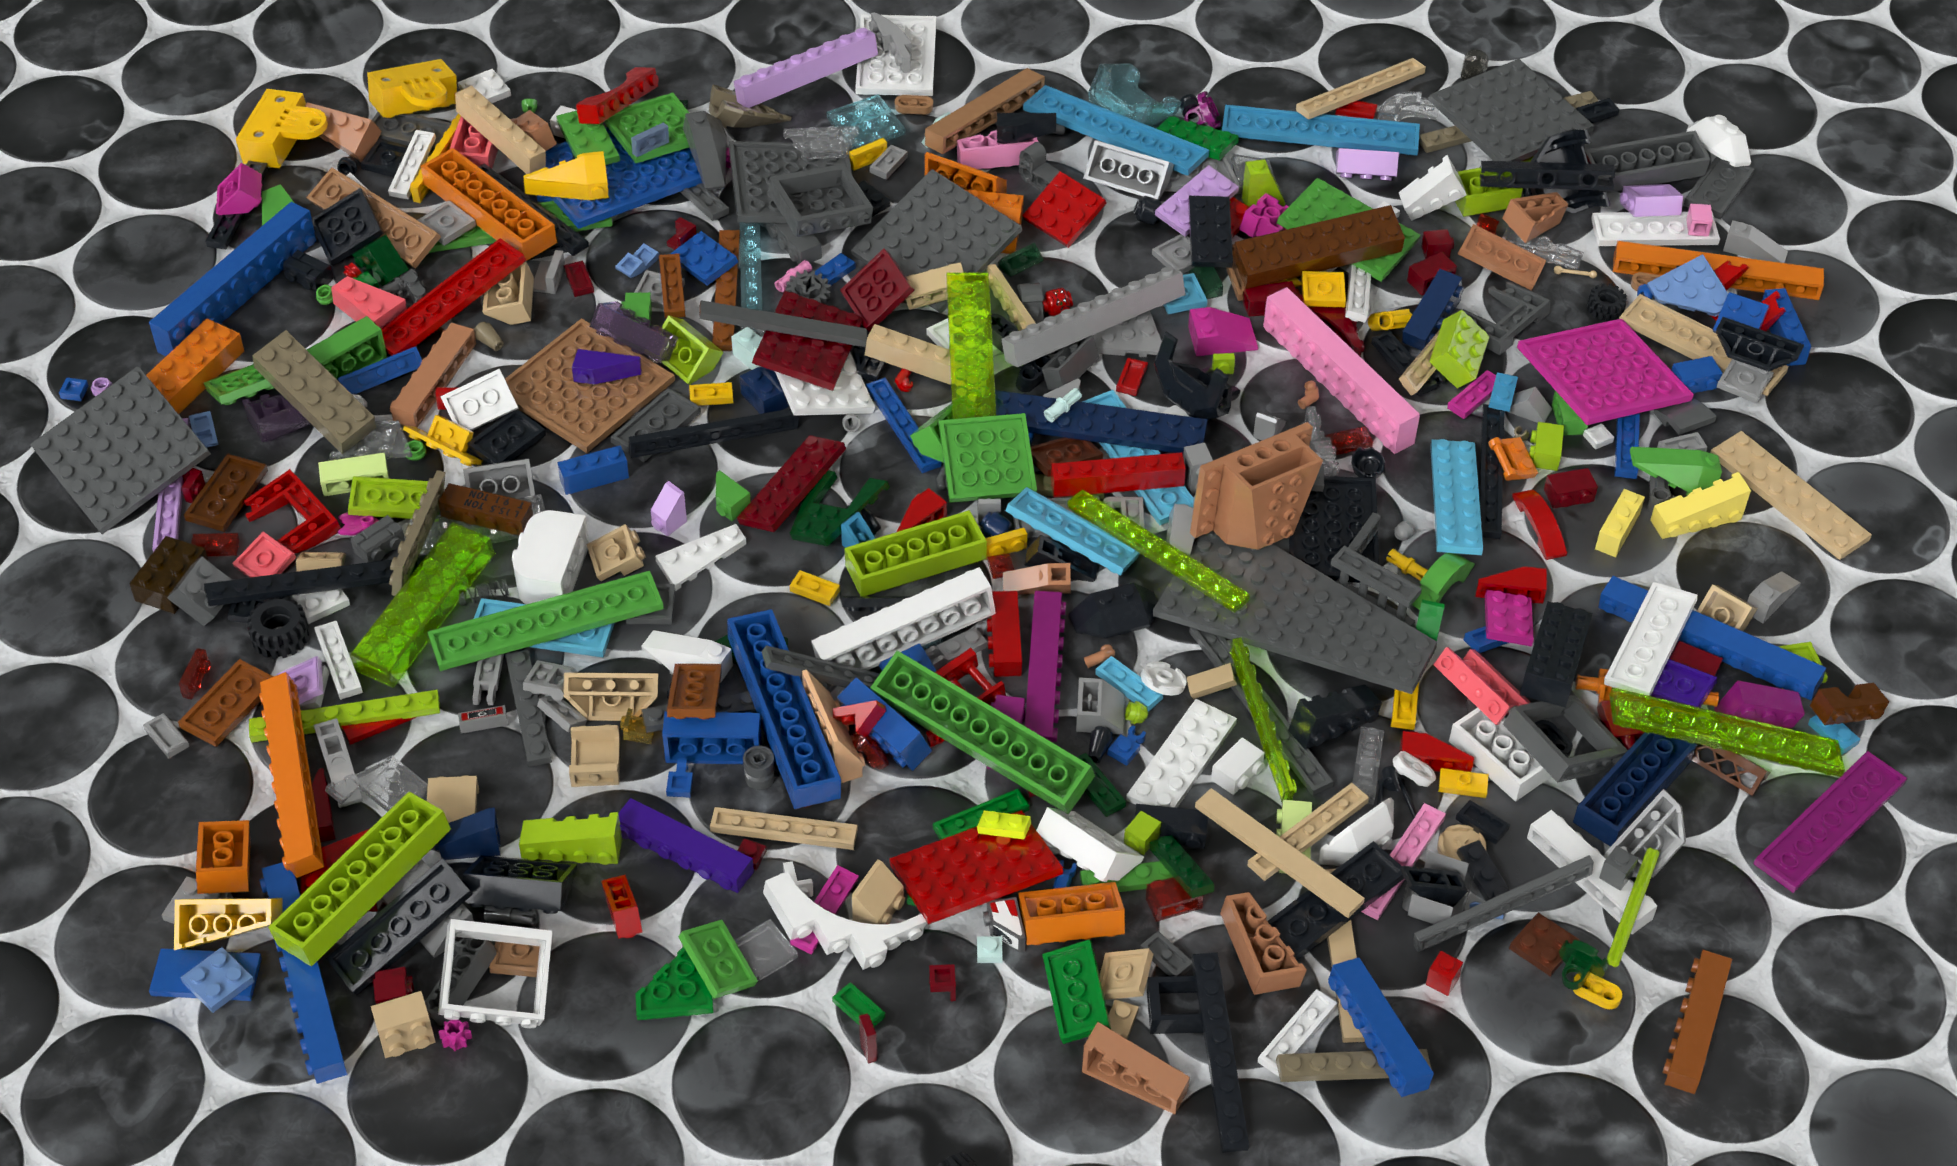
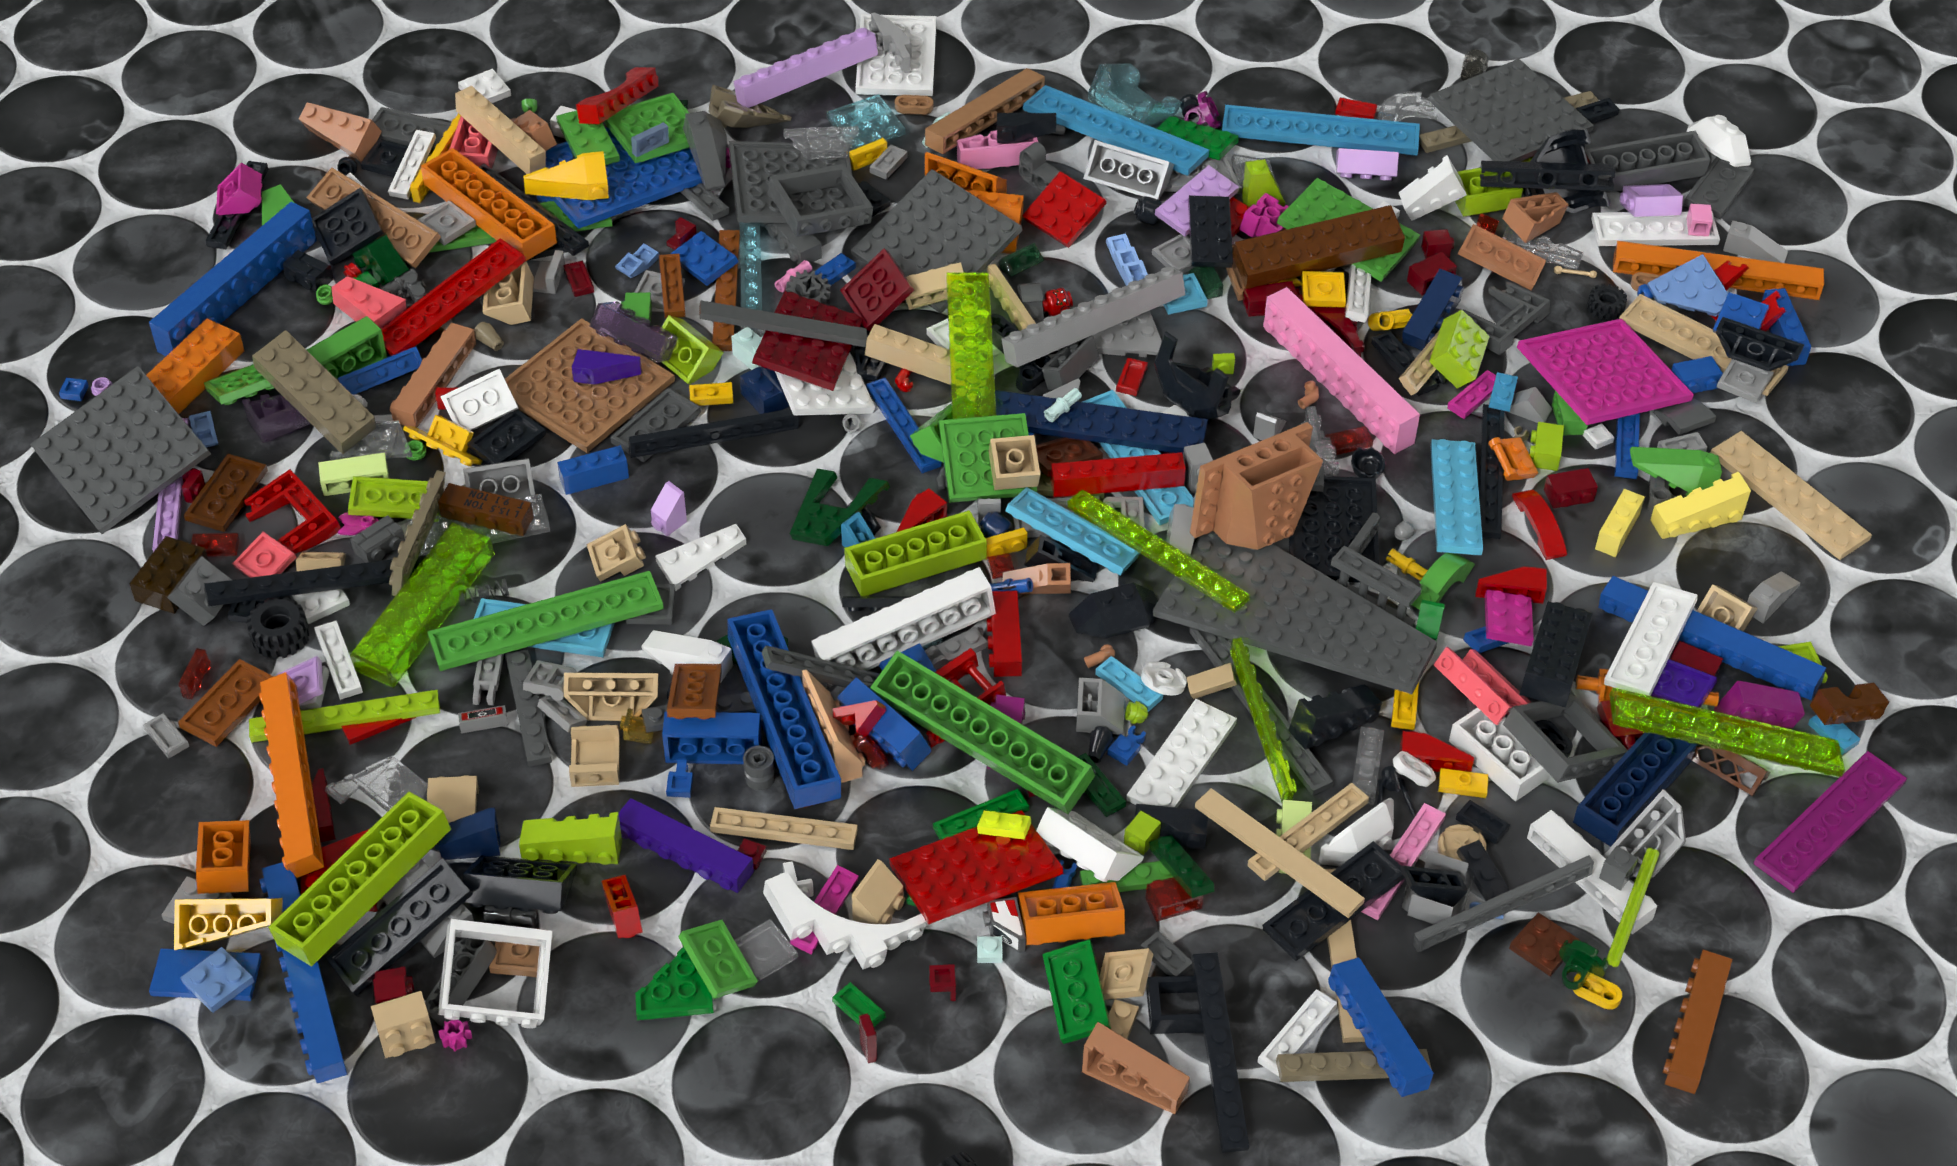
(276, 126): yellow brick -> none
(336, 755): light grey slope -> none
(412, 88): yellow brick -> none
(549, 555): white brick -> none
(730, 497): bright green slope -> none
(791, 483): dark red plate -> none
(814, 588): yellow plate -> none
(1014, 462): none -> tan brick
(1022, 585): none -> blue pin
(1044, 664): magenta brick -> none
(1126, 259): none -> light blue slope
(1220, 332): dark pink slope -> none
(1238, 766): white brick -> none
(1261, 952): nougat wedge -> none
(1360, 88): tan plate -> none
(1444, 973): red brick -> none

